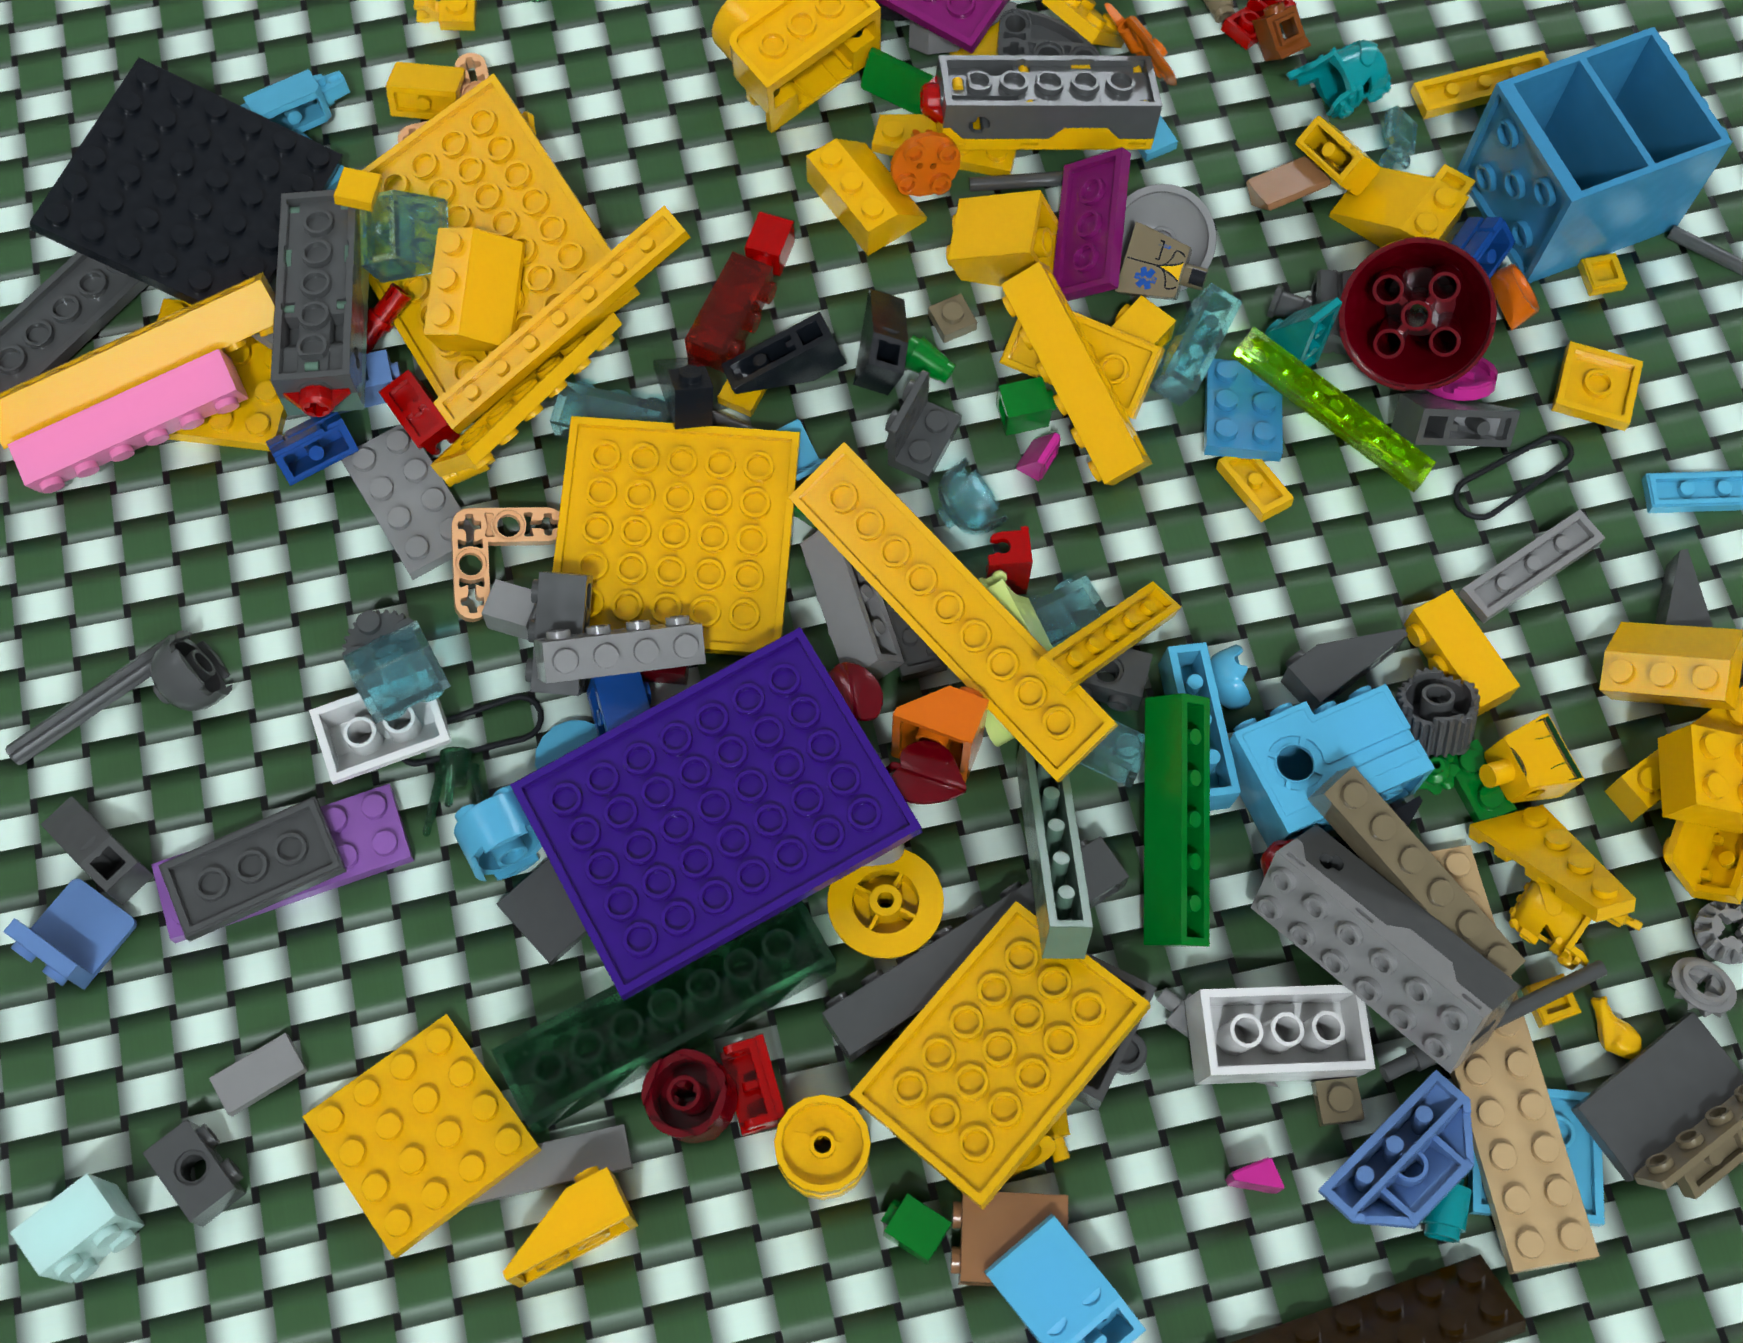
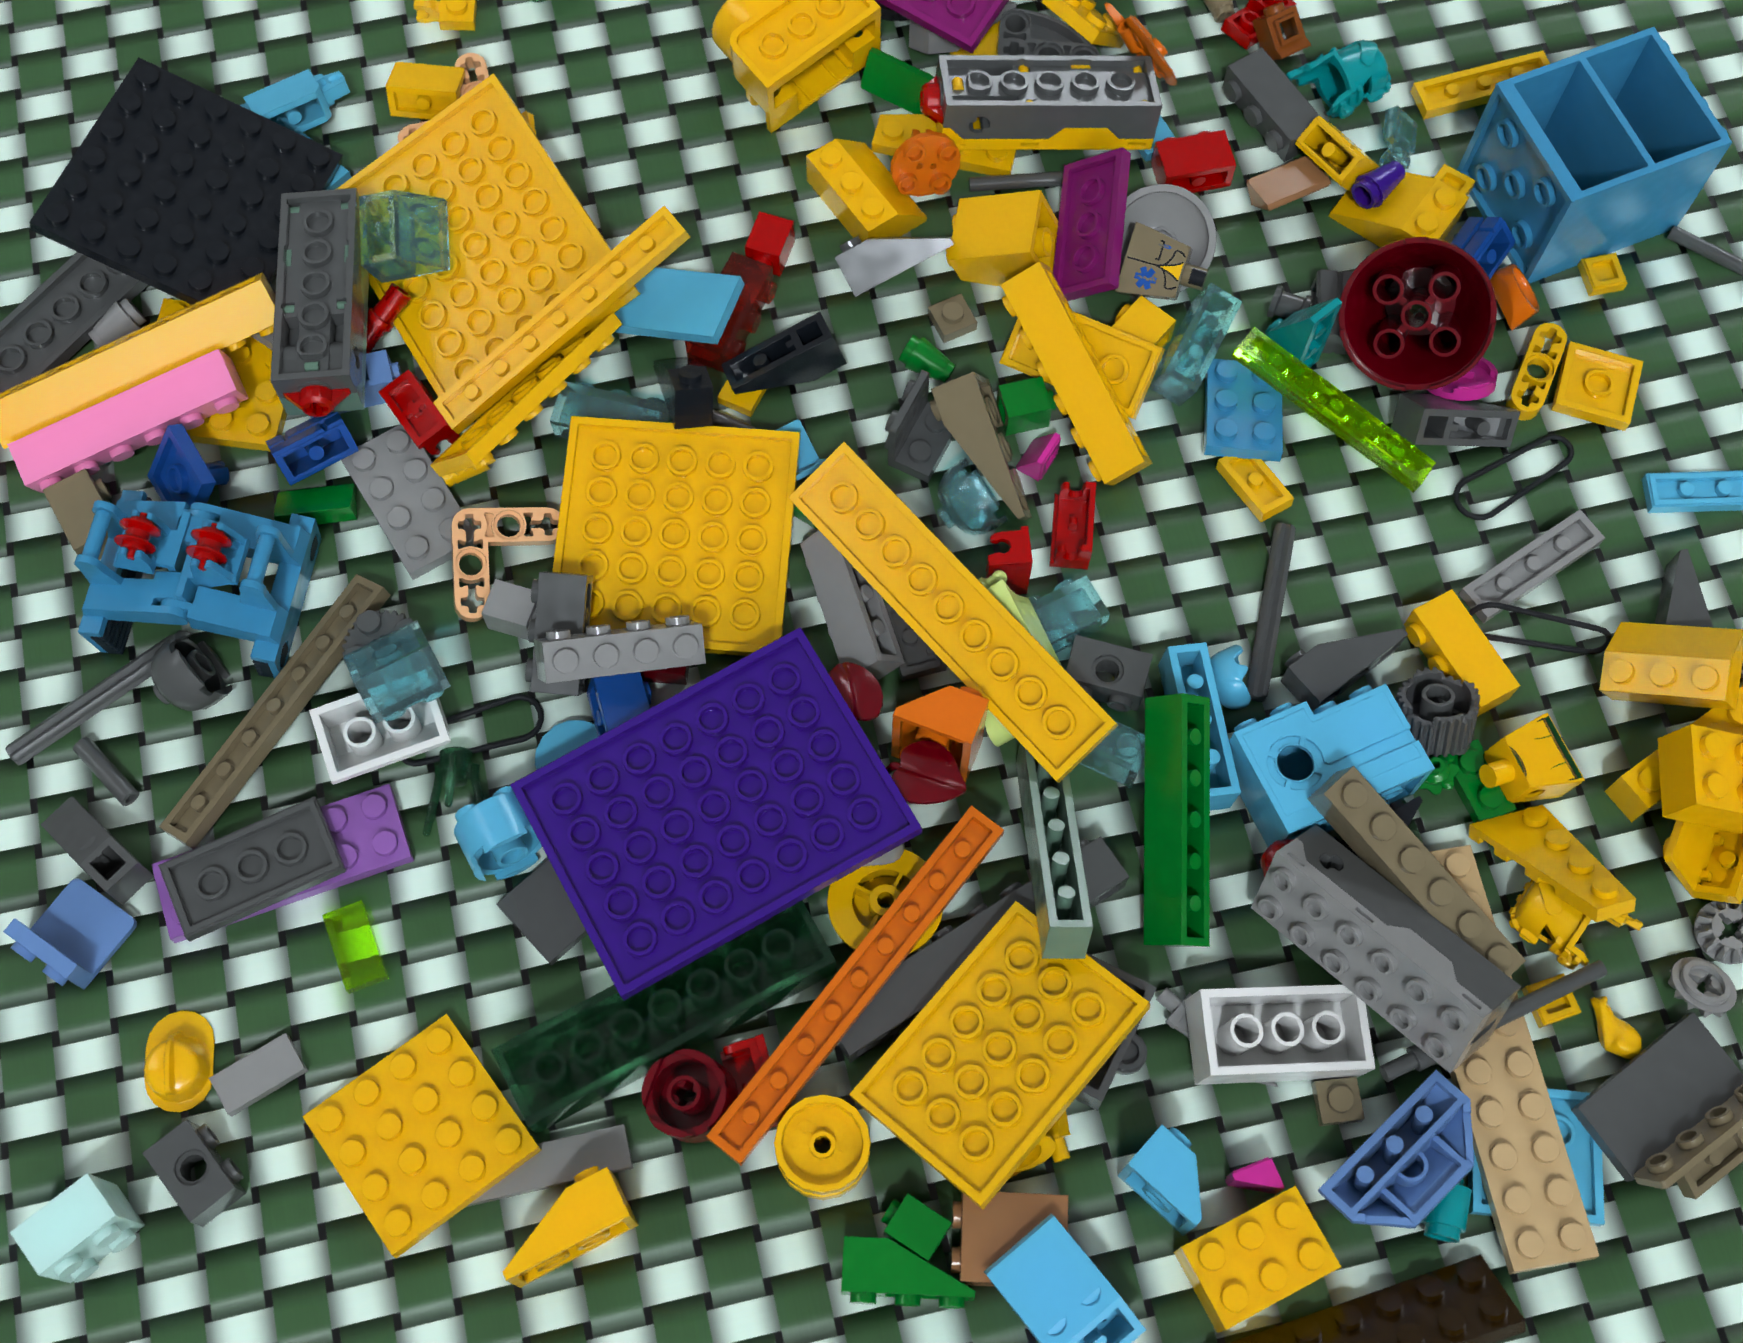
(73, 503): none -> dark tan brick
(106, 771): none -> dark grey piece
(117, 322): none -> light grey cone
(179, 1061): none -> yellow piece
(180, 471): none -> blue tile
(201, 550): none -> dark azure container
(271, 715): none -> dark tan plate
(323, 503): none -> green slope
(355, 946): none -> clear neon green tile
(357, 189): yellow tile -> none
(473, 289): yellow slope -> none
(681, 305): none -> medium azure tile
(854, 986): none -> orange plate
(879, 259): none -> slope
(882, 343): black slope -> none
(886, 1269): none -> green slope
(973, 419): none -> dark tan wedge
(1073, 526): none -> red hinge
(1106, 638): yellow plate -> none
(1167, 1178): none -> medium azure slope
(1194, 161): none -> red brick
(1256, 1259): none -> yellow brick
(1269, 102): none -> dark grey brick
(1270, 611): none -> dark grey axle
(1376, 185): none -> dark purple cone
(1472, 611): none -> black piece
(1547, 361): none -> yellow beam

